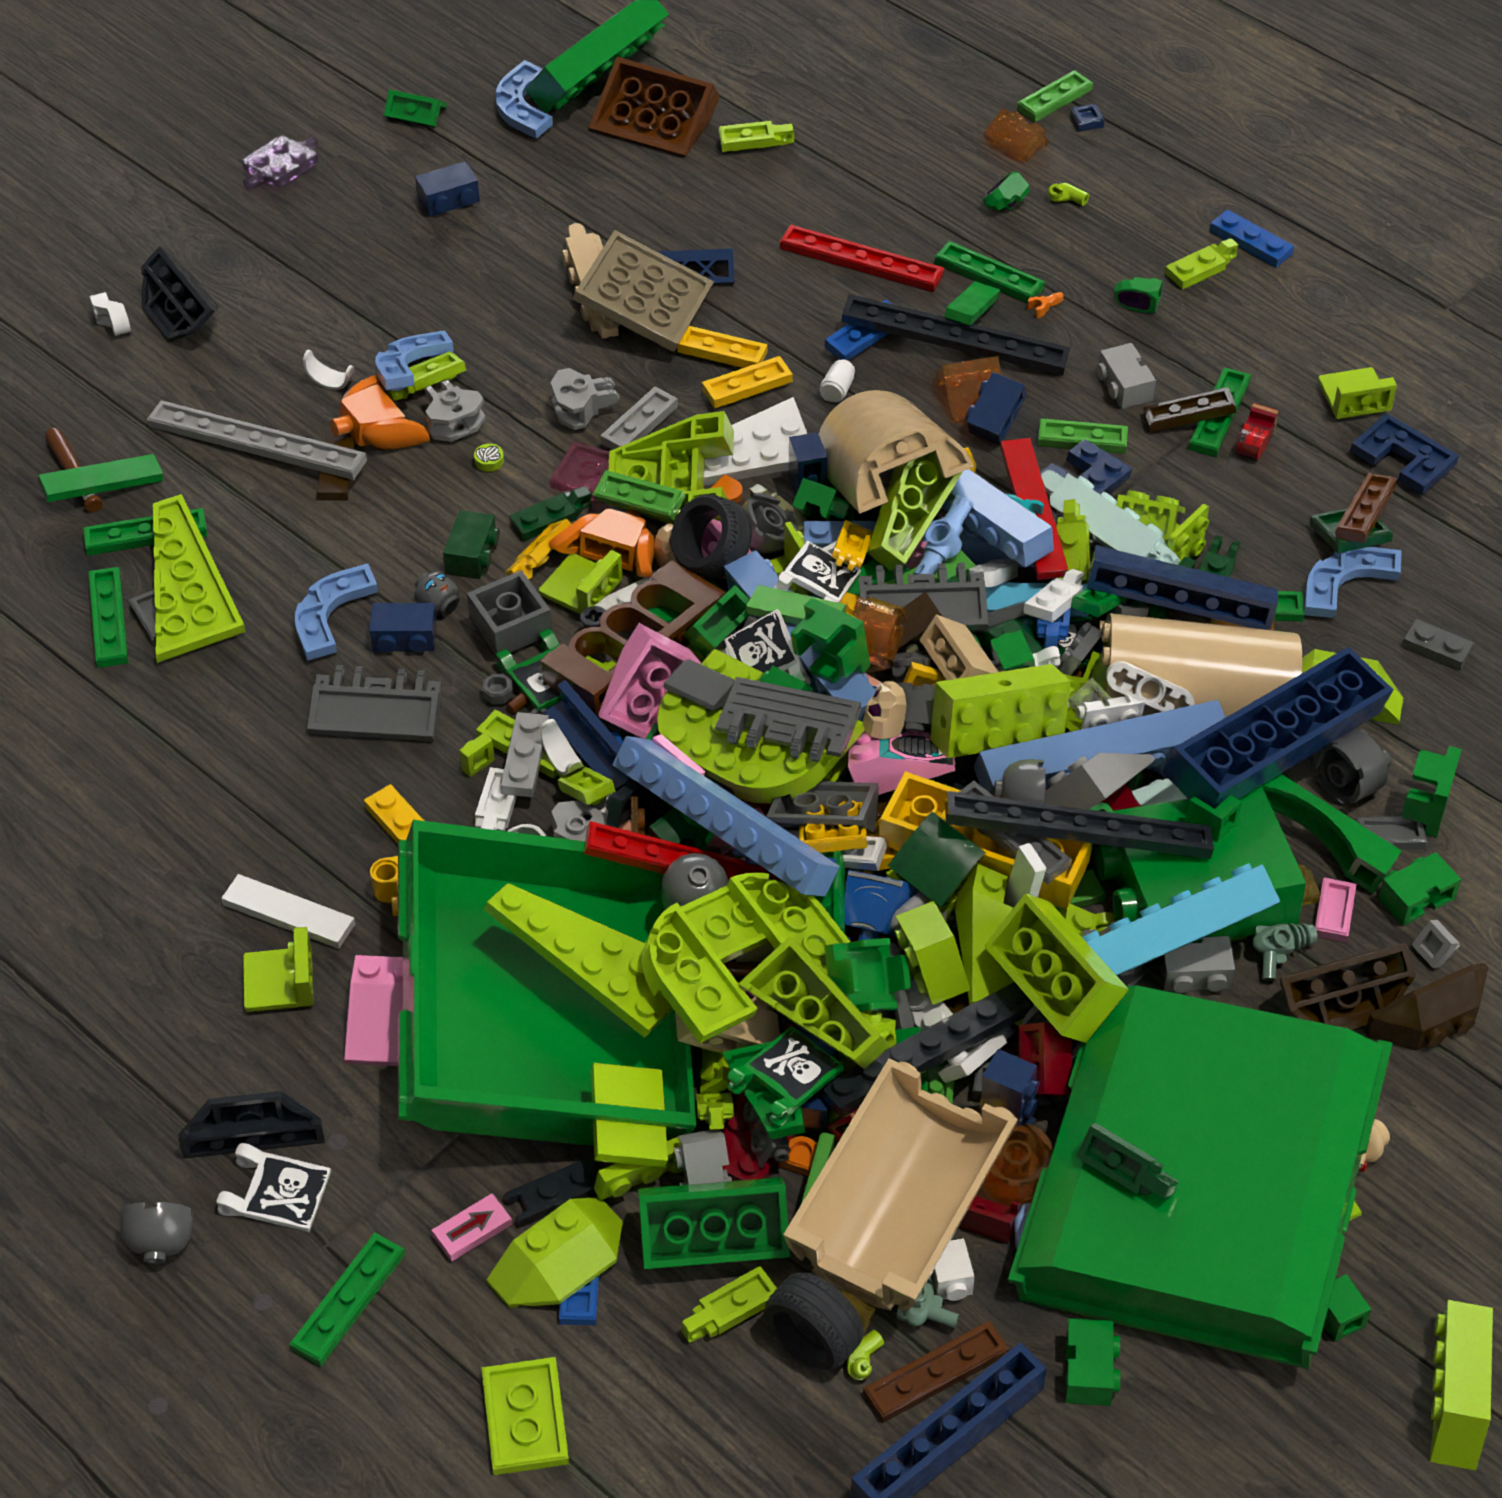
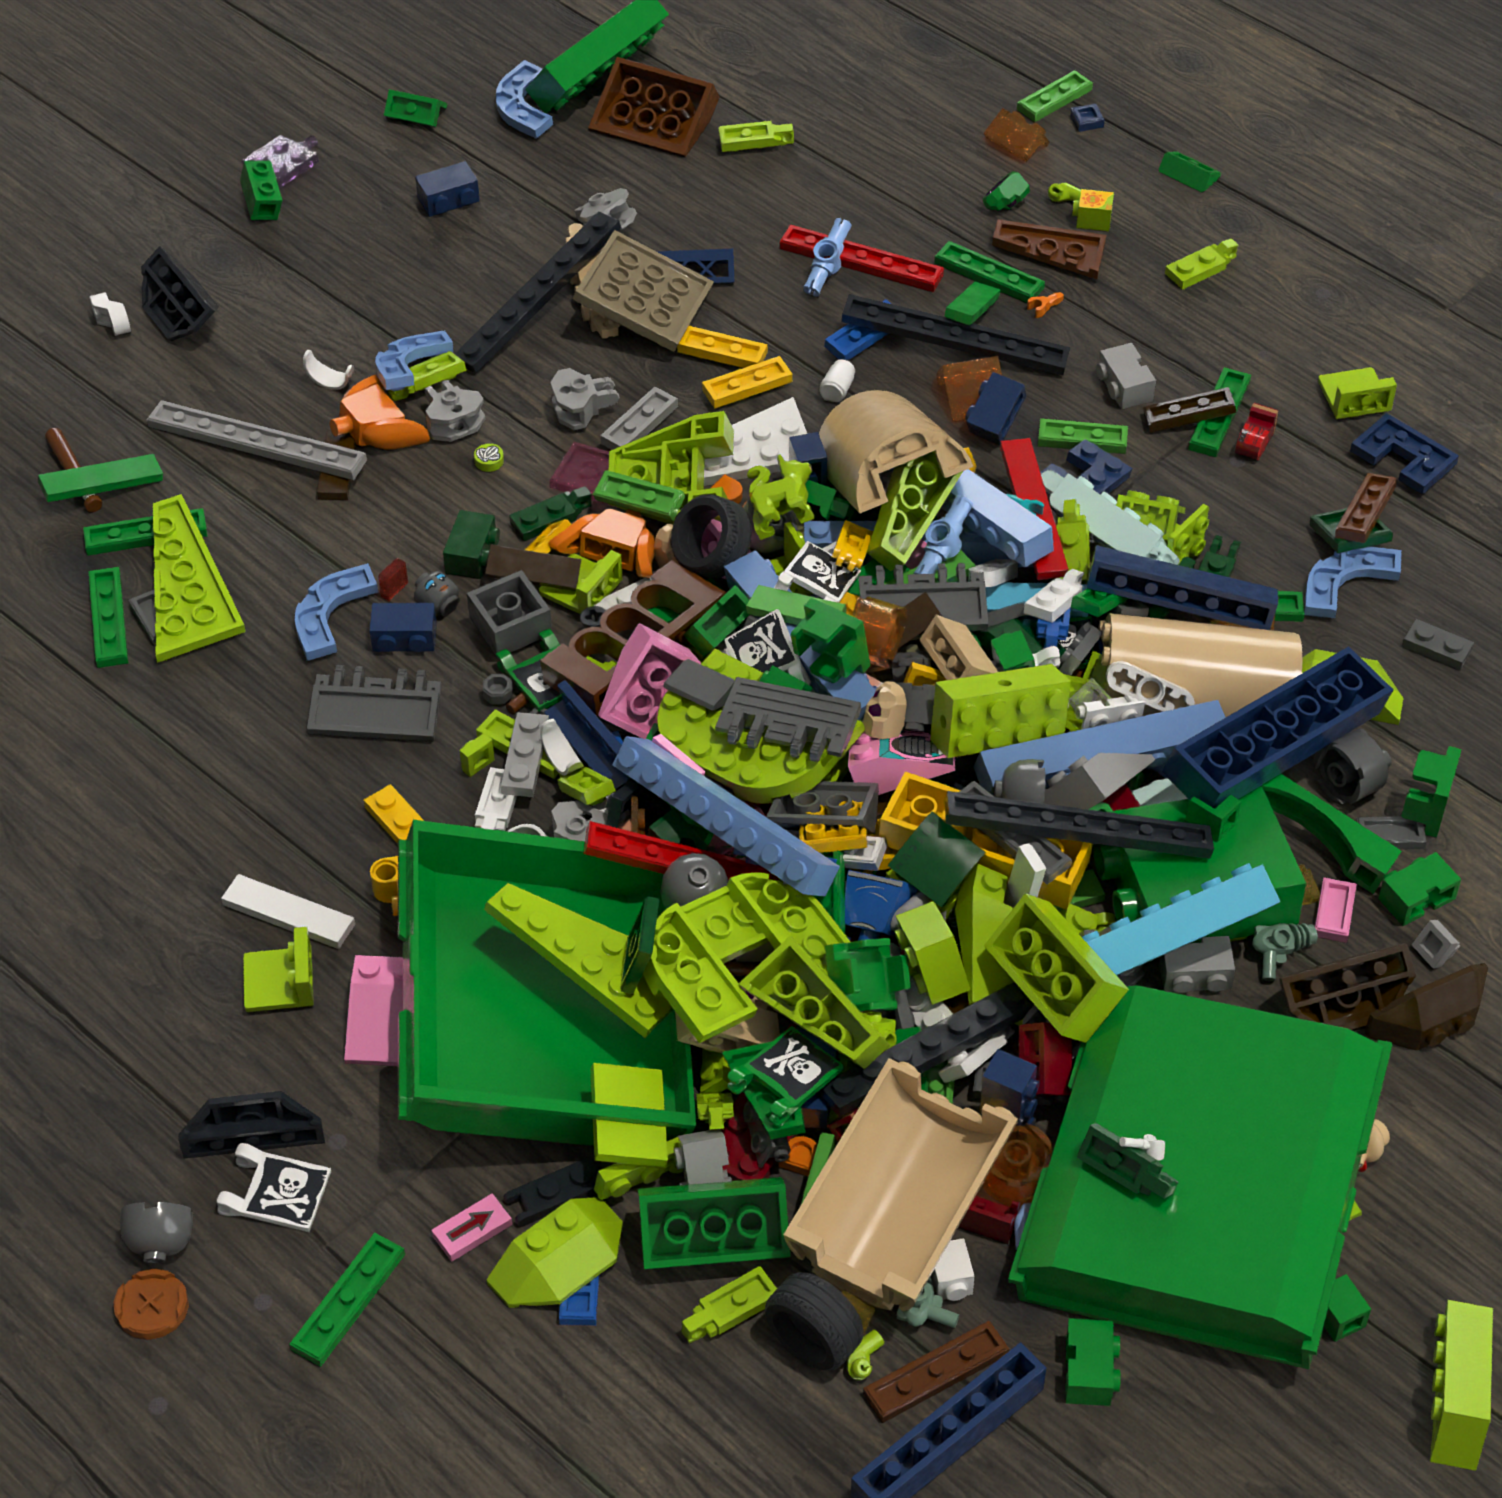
(151, 1304): none -> dark orange tile
(261, 190): none -> green brick
(393, 579): none -> clear red tile
(525, 1416): lime tile -> none
(537, 291): none -> black plate
(538, 567): none -> dark brown tile
(611, 204): none -> light grey hinge
(639, 945): none -> dark green tile
(780, 496): none -> lime animal
(825, 267): none -> light blue pin
(1060, 247): none -> reddish brown wing
(1093, 210): none -> lime brick
(1139, 294): green rock -> none
(1149, 1144): none -> white hand
(1188, 171): none -> green slope
(1252, 238): blue plate -> none

